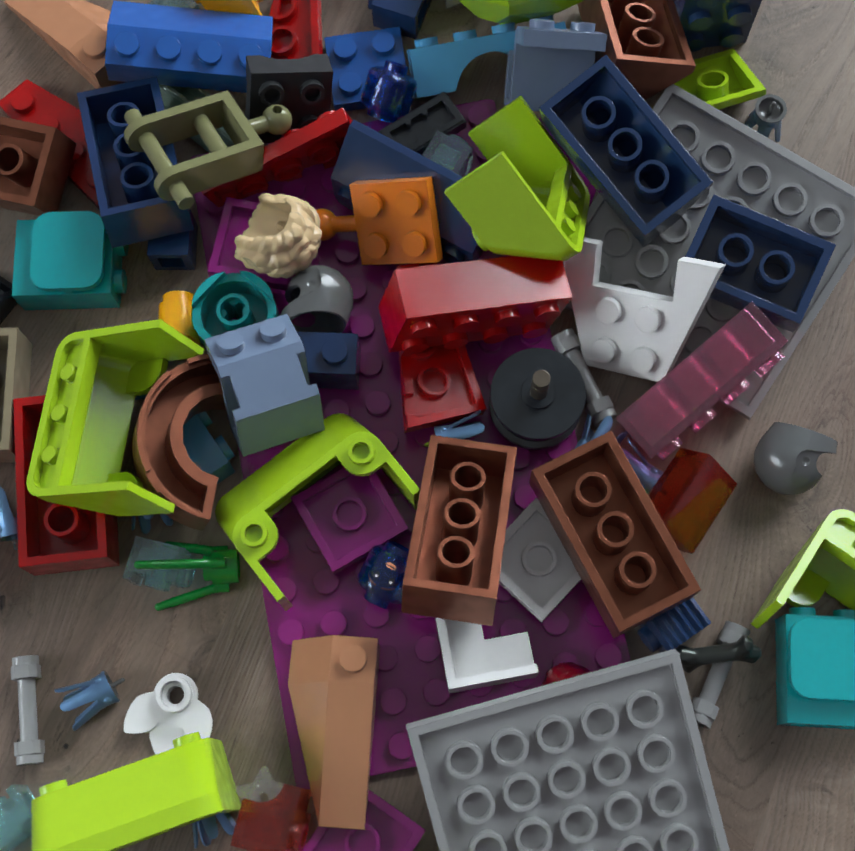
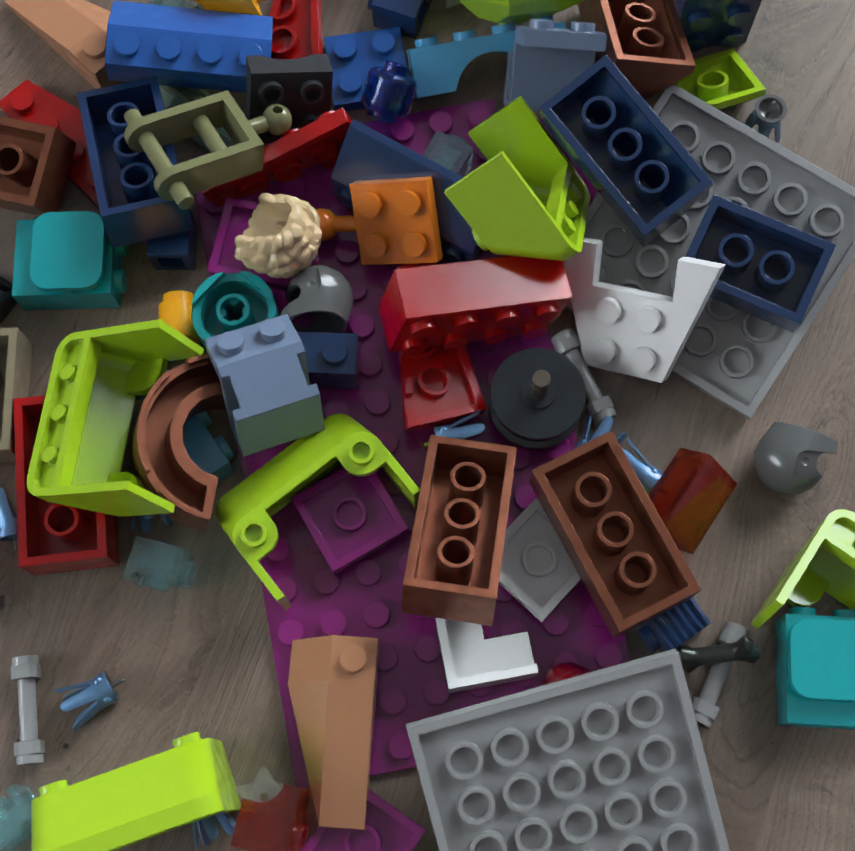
(167, 721): white plate -> none
(218, 565): green plant -> none
(384, 573): clear blue head -> none
(420, 125): black plate -> none
(701, 381): clear pink brick -> none

